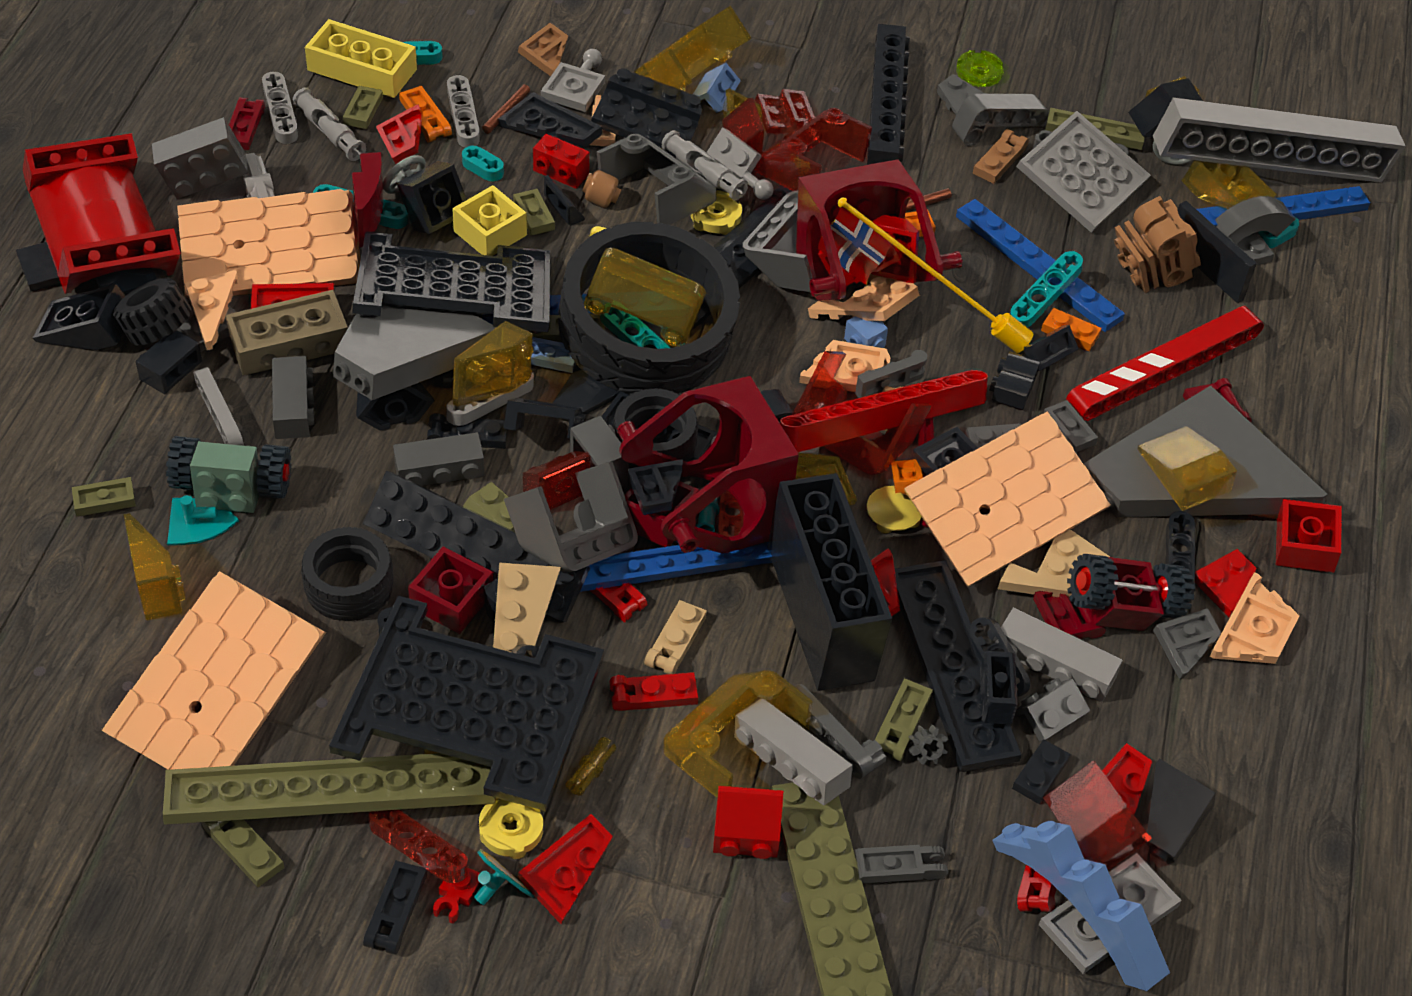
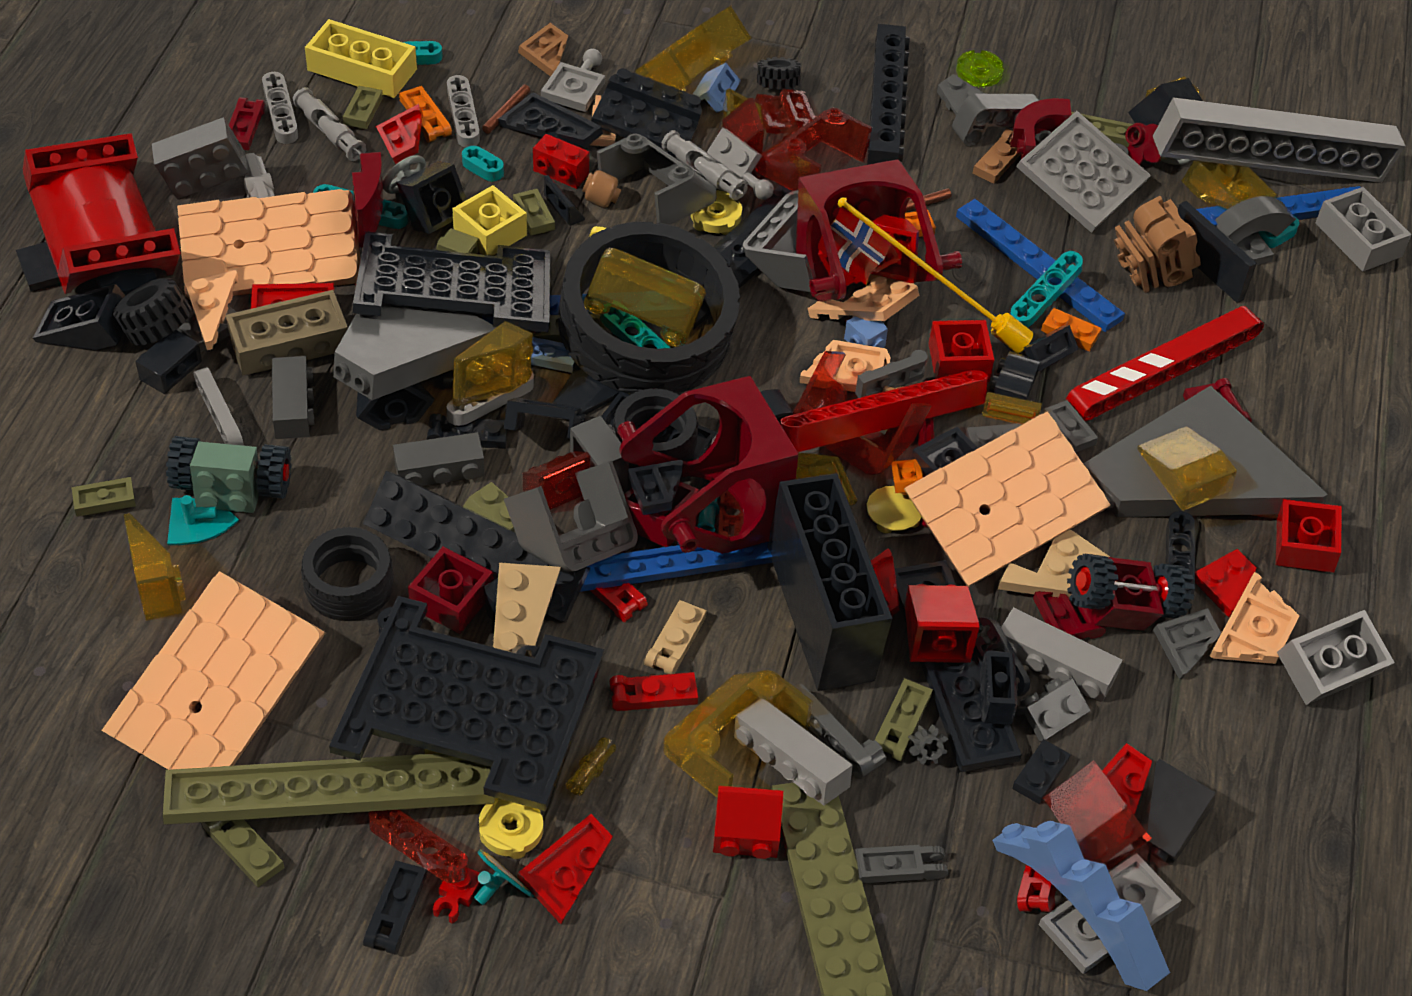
(458, 242): none -> olive brick
(778, 73): none -> black tyre
(940, 623): none -> red slope
(960, 347): none -> red brick
(1010, 408): none -> clear yellow tile
(1037, 117): none -> dark red arch
(1144, 146): none -> dark red plate
(1335, 657): none -> light grey brick
(1363, 229): none -> light grey brick

